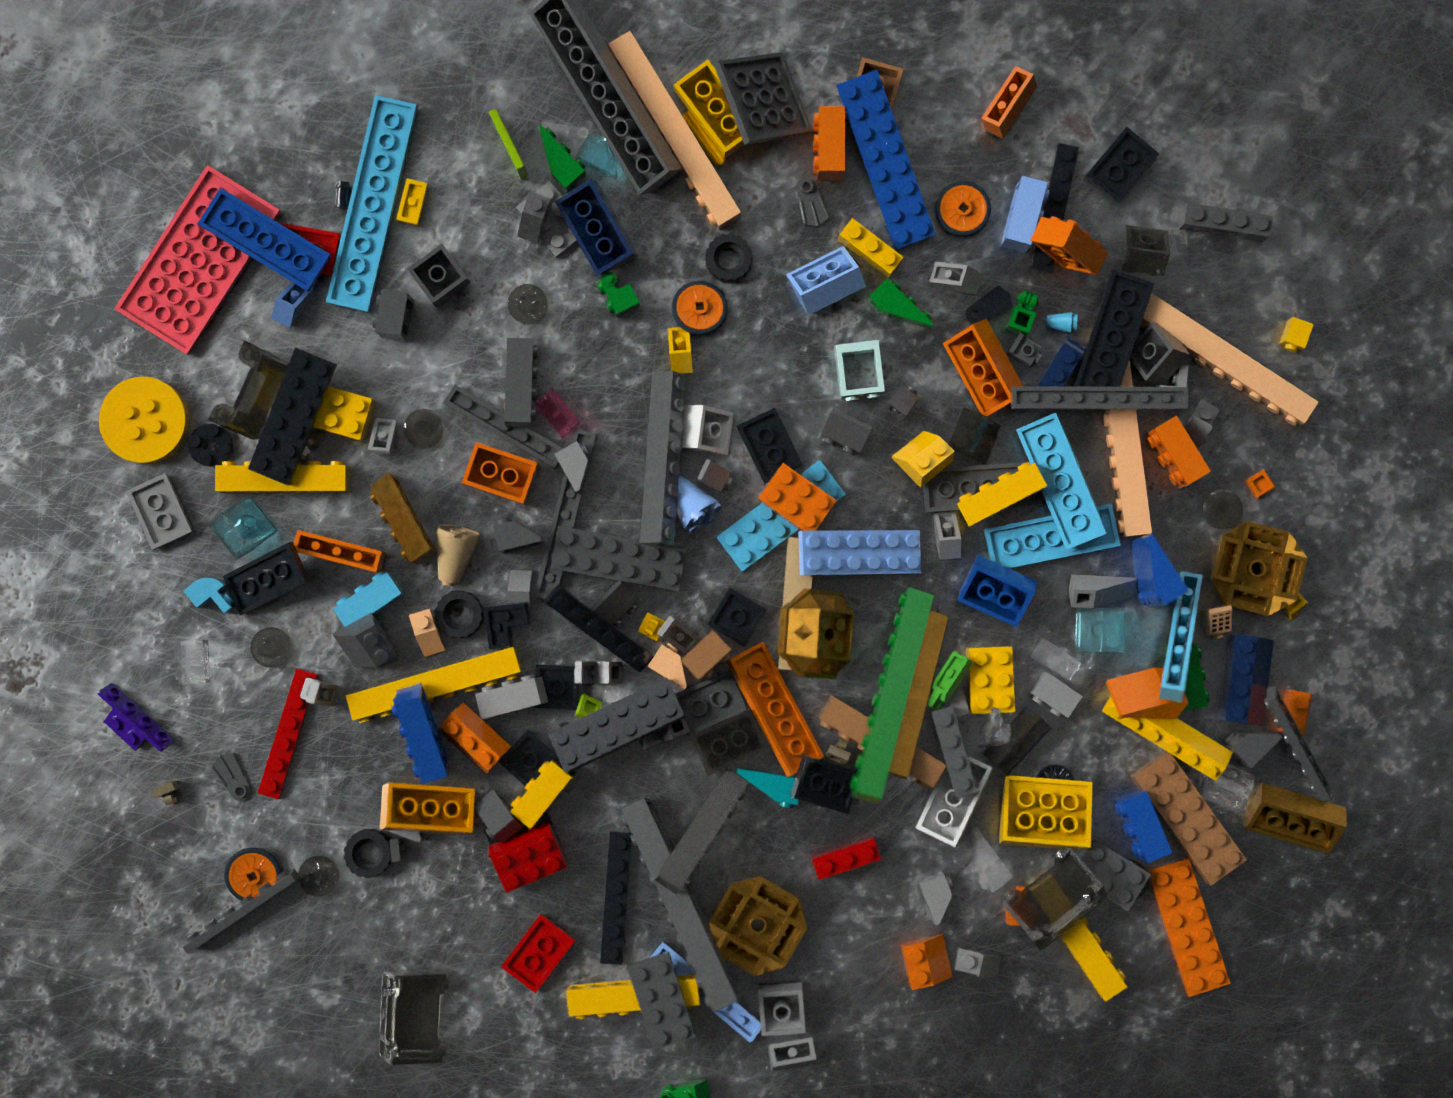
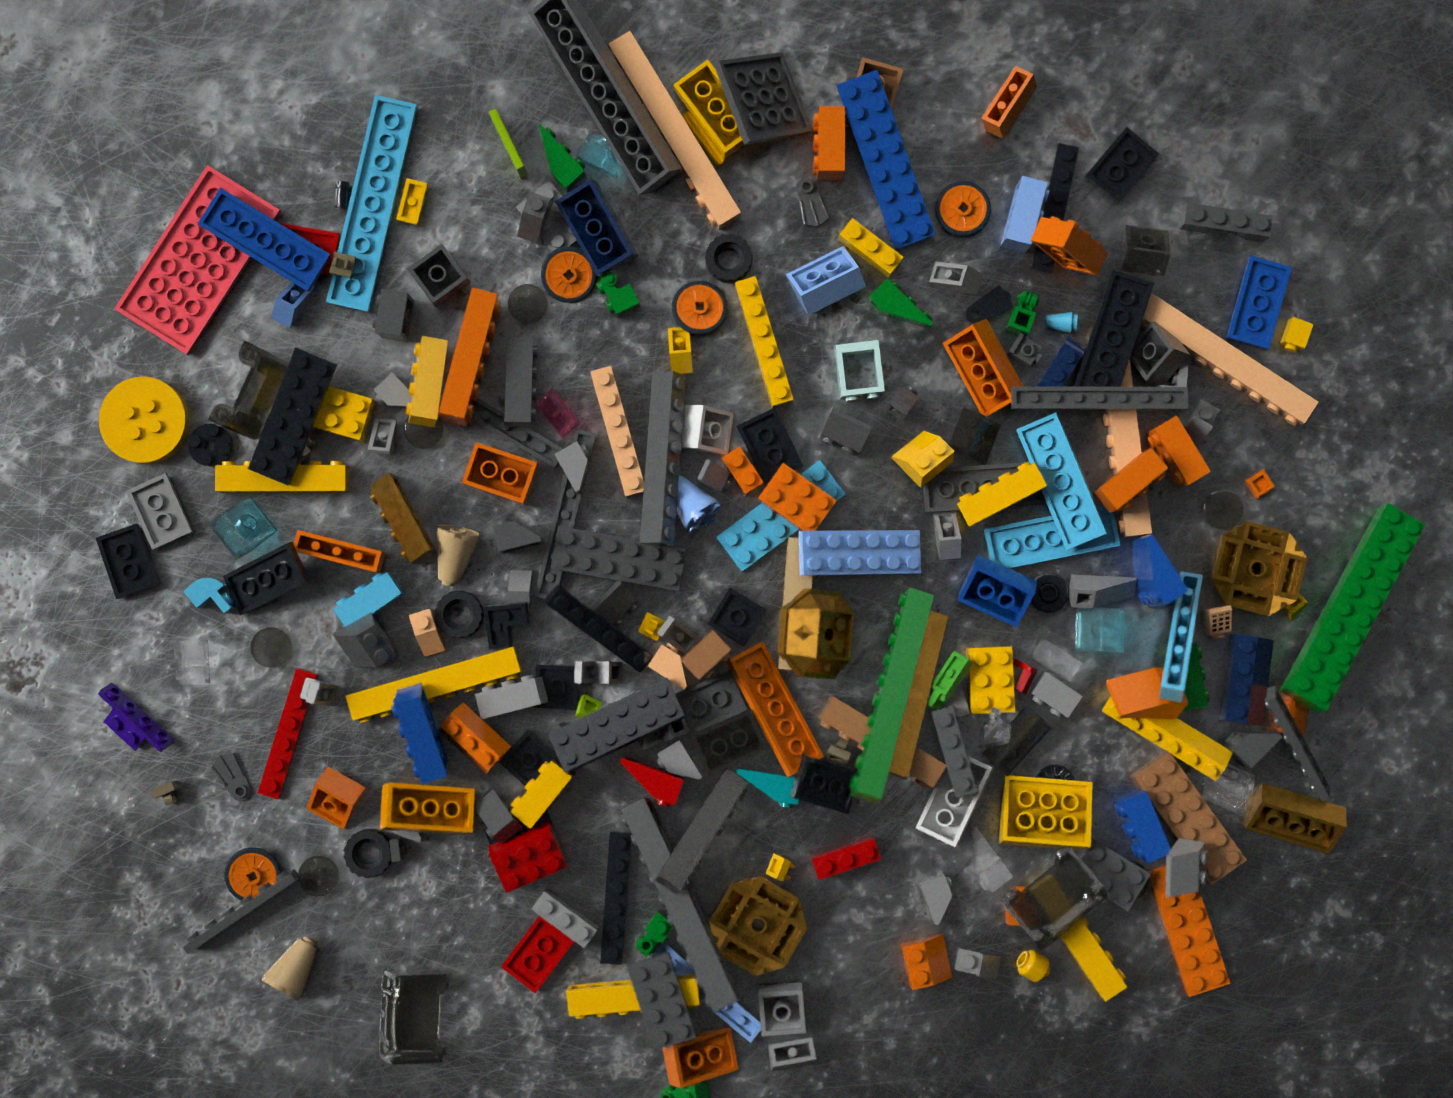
(127, 561): none -> black plate
(292, 969): none -> tan cone
(335, 797): none -> orange slope
(343, 265): none -> dark tan tile
(392, 392): none -> light grey slope
(427, 381): none -> yellow brick
(469, 357): none -> orange brick
(558, 285): none -> orange wheel
(565, 918): none -> light grey brick
(618, 431): none -> light nougat brick
(657, 782): none -> red slope
(657, 930): none -> green brick
(678, 761): none -> light grey slope
(701, 1058): none -> orange slope
(742, 471): none -> orange brick
(764, 342): none -> yellow brick
(778, 867): none -> yellow tile
(1026, 676): none -> red tile
(1033, 965): none -> yellow head
(1050, 593): none -> black wheel
(1131, 481): none -> orange brick
(1185, 867): none -> light grey slope
(1258, 302): none -> blue plate
(1352, 608): none -> green brick

